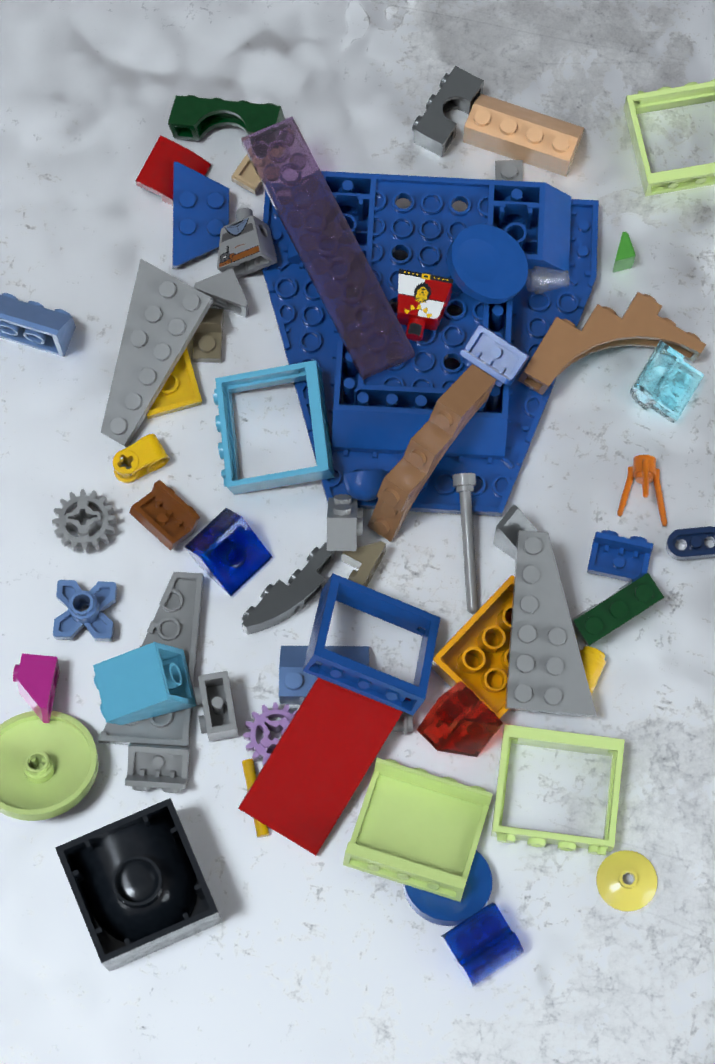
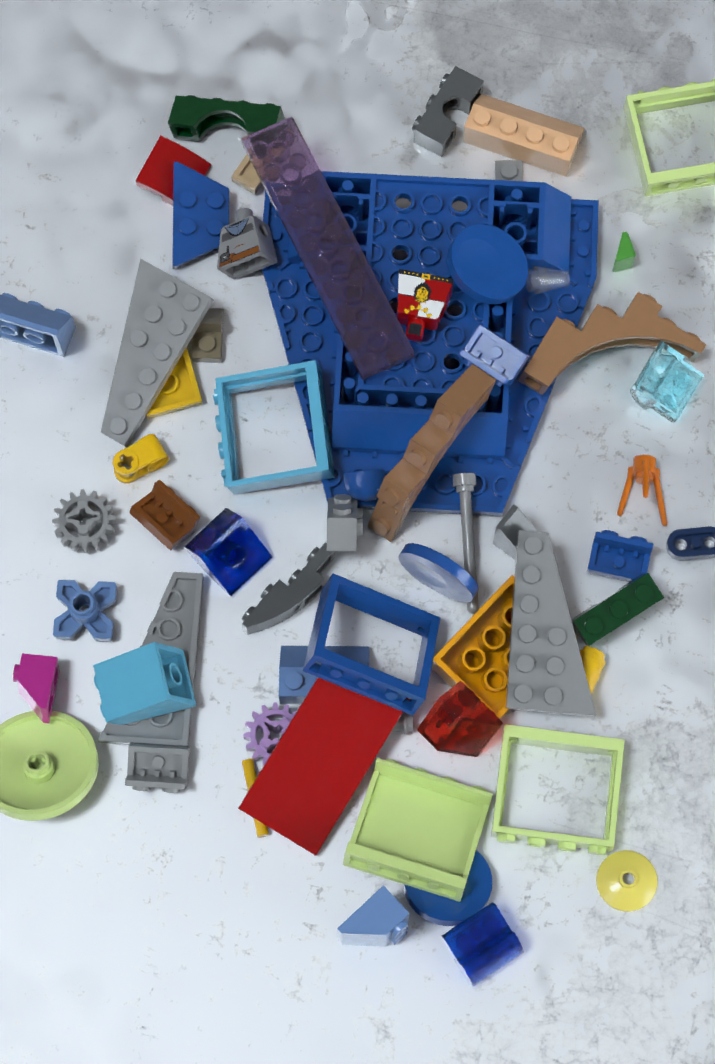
(138, 885): black piece -> none
(218, 706): light grey brick -> none
(225, 292): light grey slope -> none
(364, 559): dark tan slope -> none
(375, 922): none -> medium blue slope
(438, 572): none -> piece

